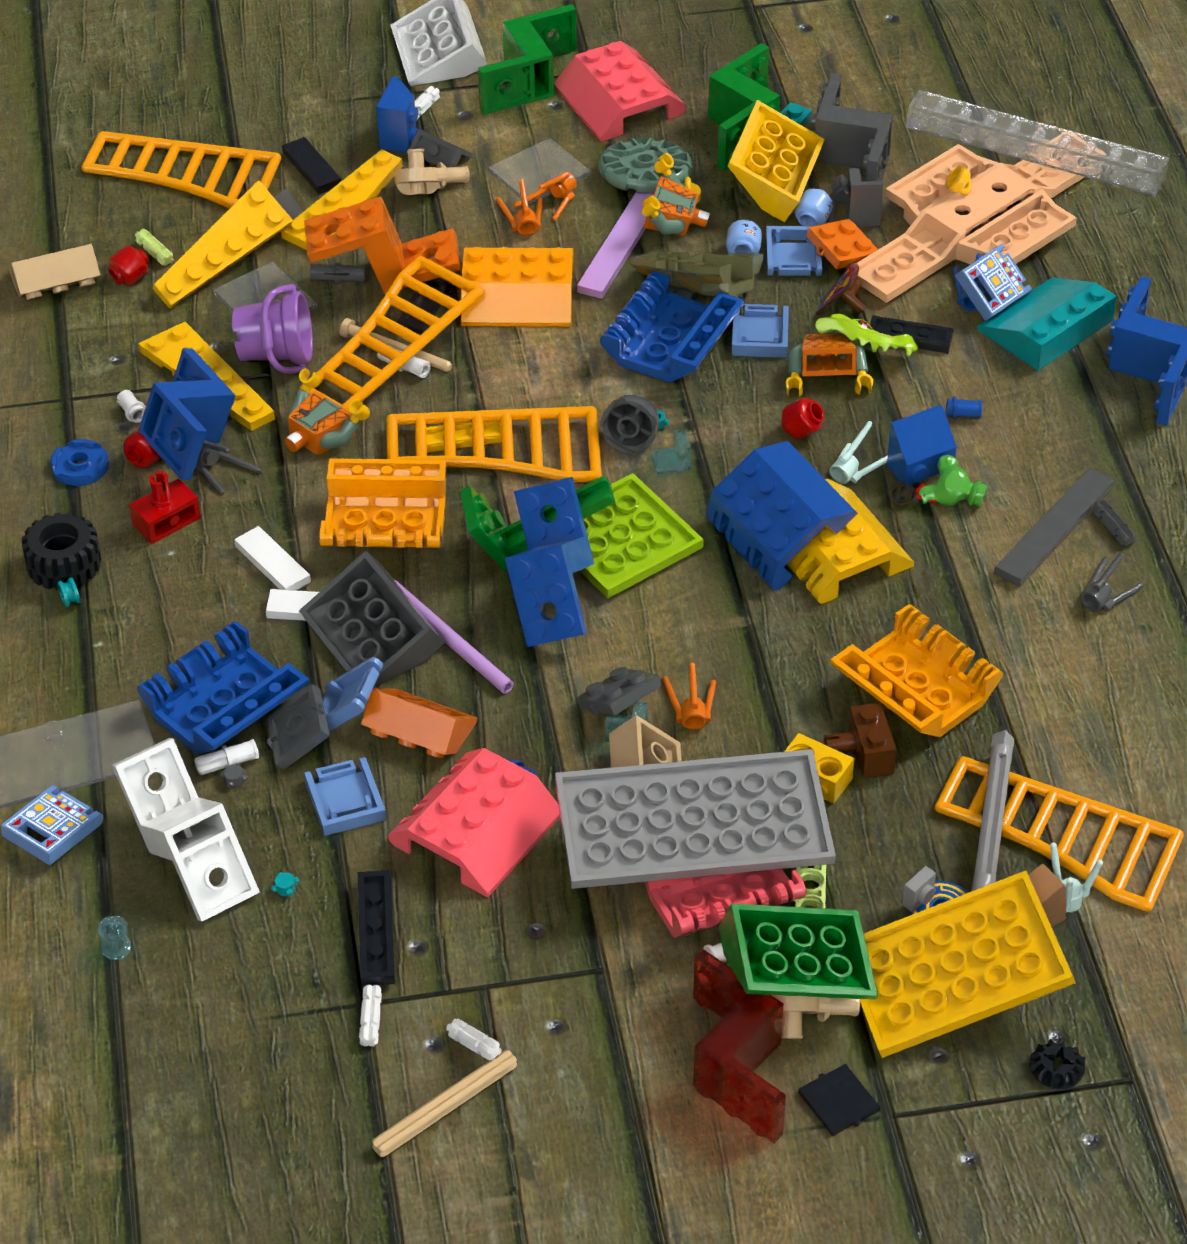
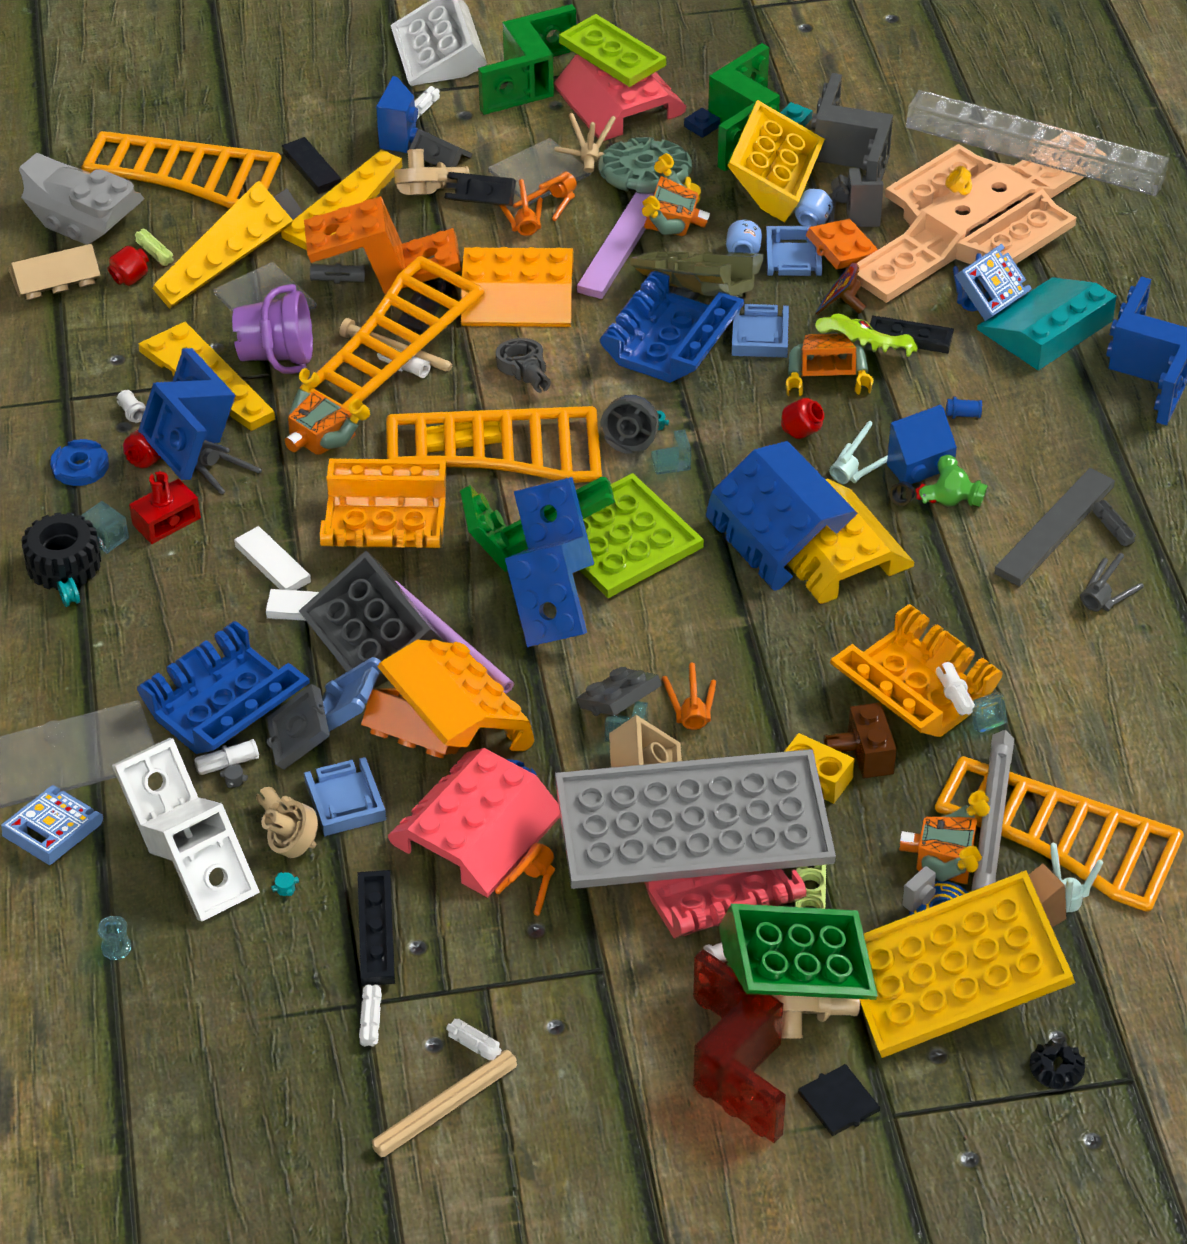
(74, 200): none -> light grey slope
(109, 525): none -> clear light blue panel
(287, 823): none -> tan pin
(454, 693): none -> light orange slope
(481, 189): none -> black hinge
(529, 366): none -> dark grey pin
(534, 864): none -> orange plant
(589, 151): none -> tan plant
(612, 50): none -> lime plate
(702, 122): none -> dark blue plate
(948, 841): none -> torso
(955, 689): none -> white axle
(989, 712): none -> clear light blue plate

